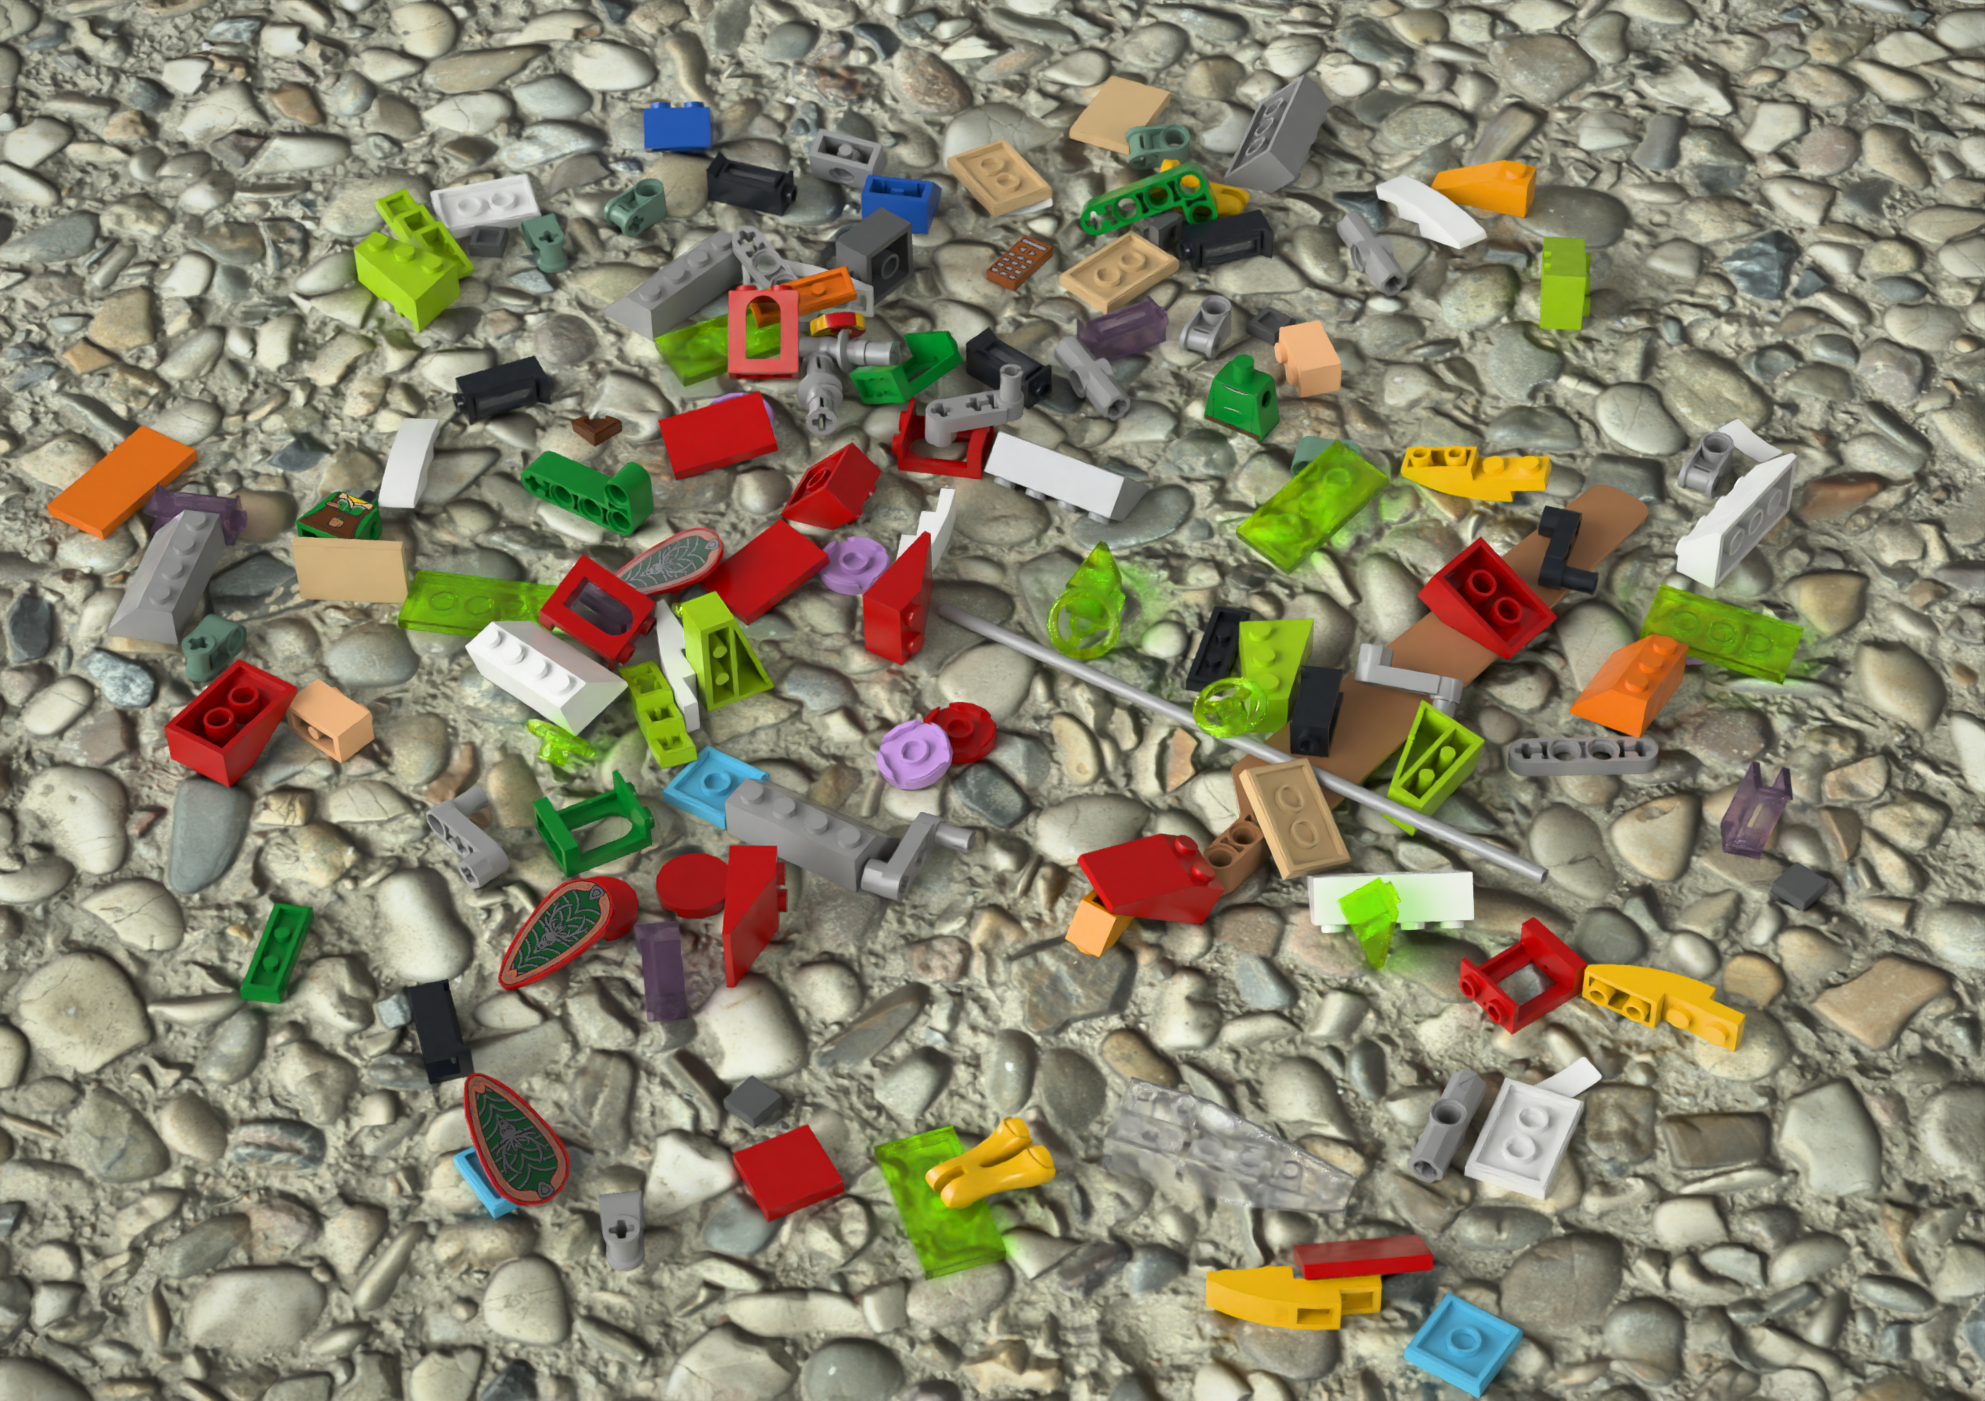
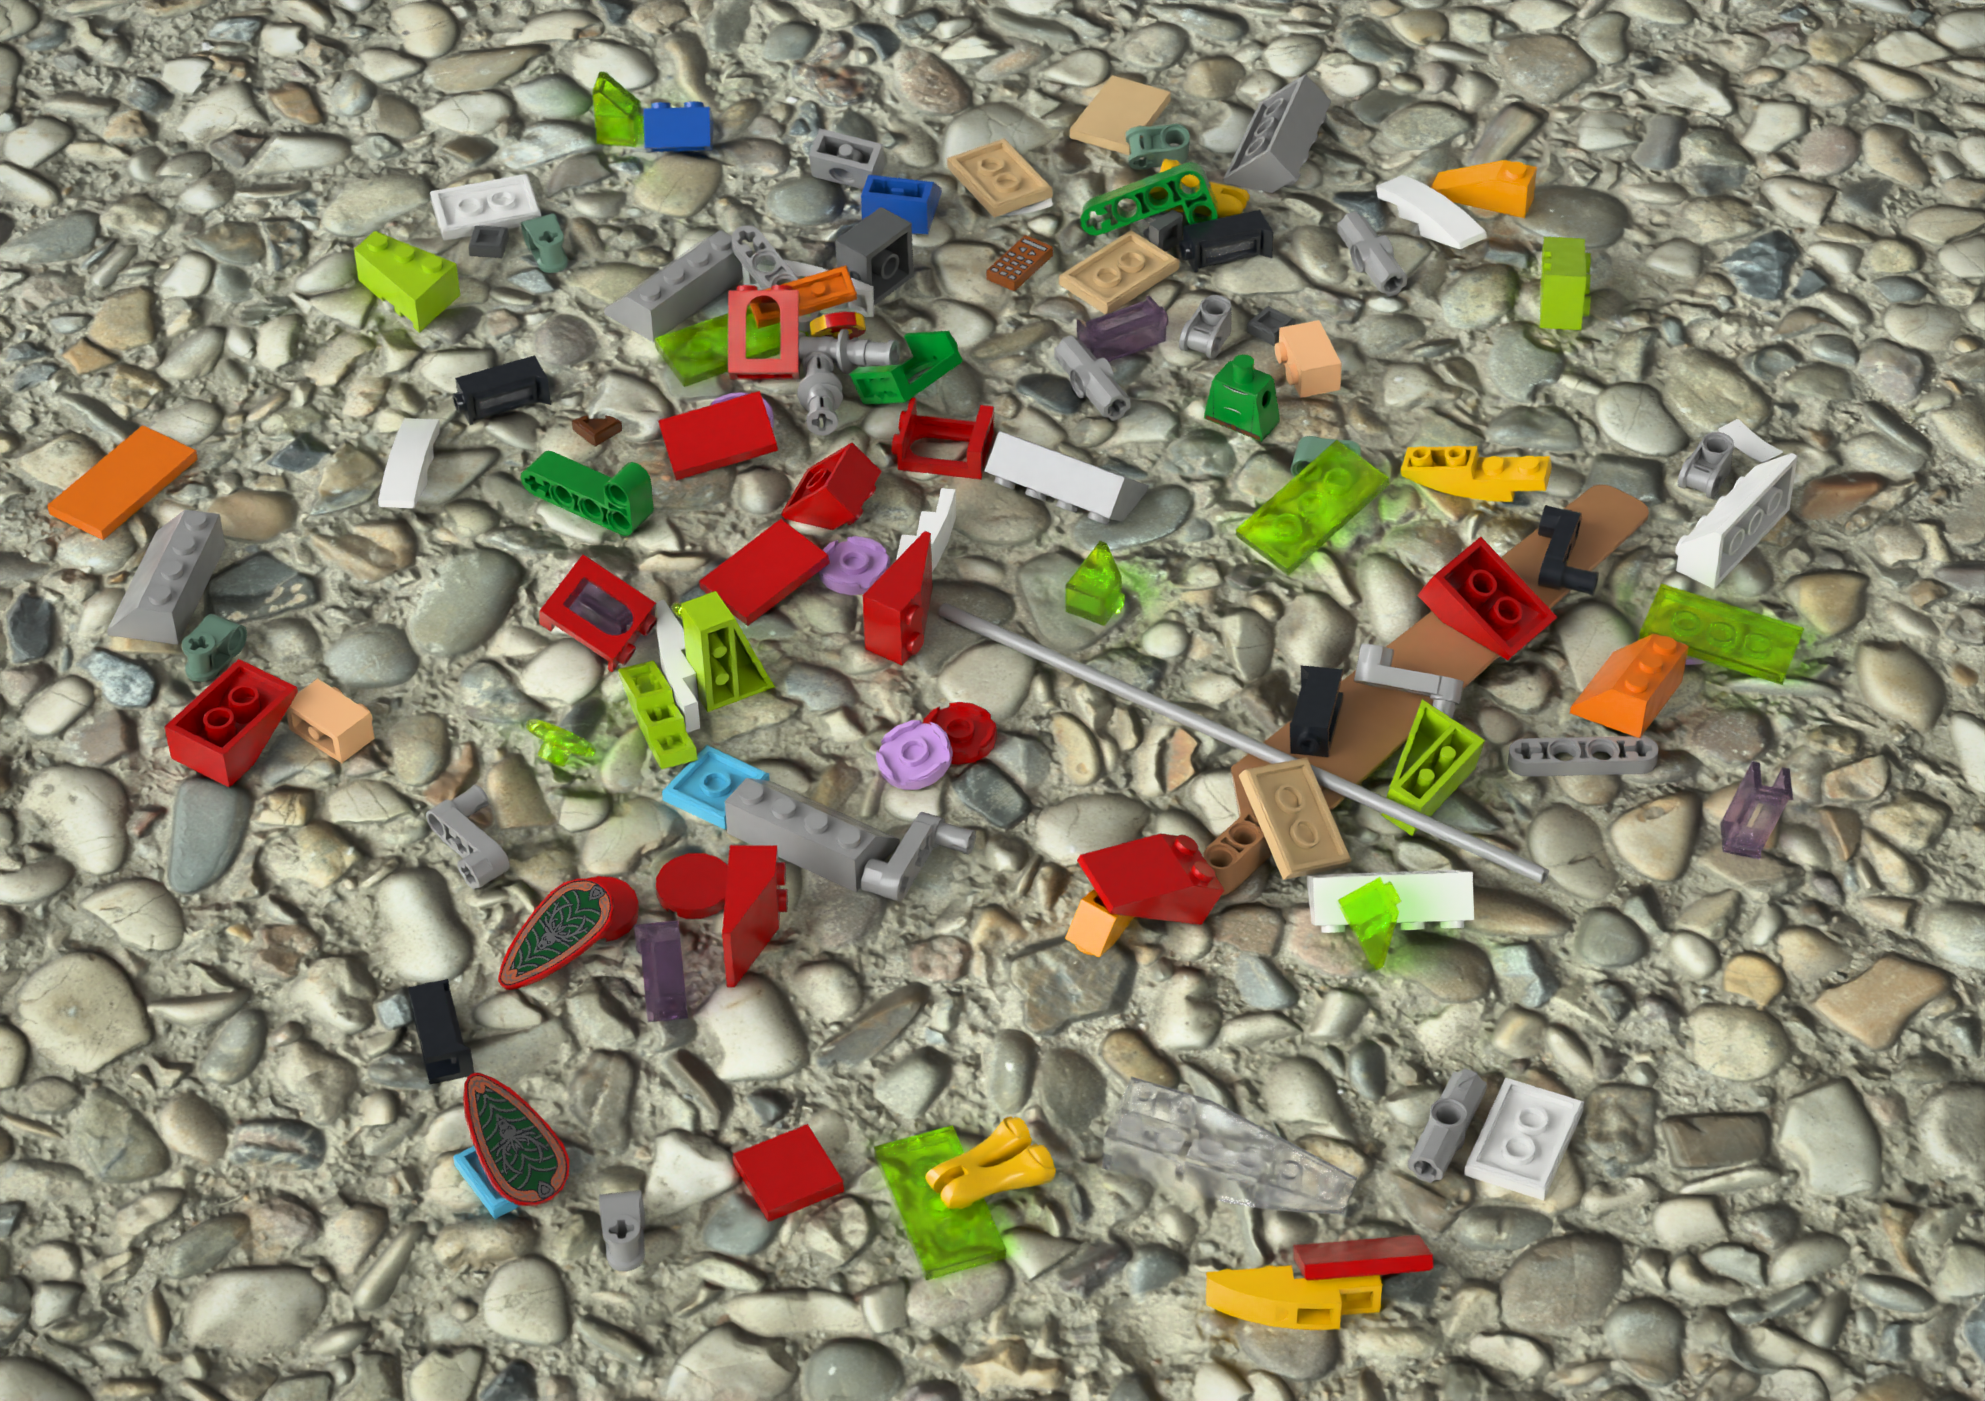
(169, 504): clear purple window -> none
(277, 953): green tile -> none
(343, 518): torso -> none
(351, 569): tan tile -> none
(418, 228): lime slope -> none
(469, 603): clear neon green tile -> none
(544, 673): white slope -> none
(616, 113): none -> clear neon green slope
(620, 801): green panel -> none
(640, 208): sand green piece -> none
(674, 562): shield -> none
(750, 186): black window -> none
(753, 1101): dark grey tile -> none
(975, 411): light grey beam -> none
(988, 354): black window -> none
(1069, 598): clear neon green piece -> none
(1217, 649): black tile -> none
(1230, 710): clear neon green piece -> none
(1273, 658): lime wedge -> none
(1463, 1345): medium azure tile -> none
(1535, 946): red panel -> none
(1572, 1079): white sticker -> none
(1654, 994): yellow slope -> none
(1800, 886): dark grey tile -> none

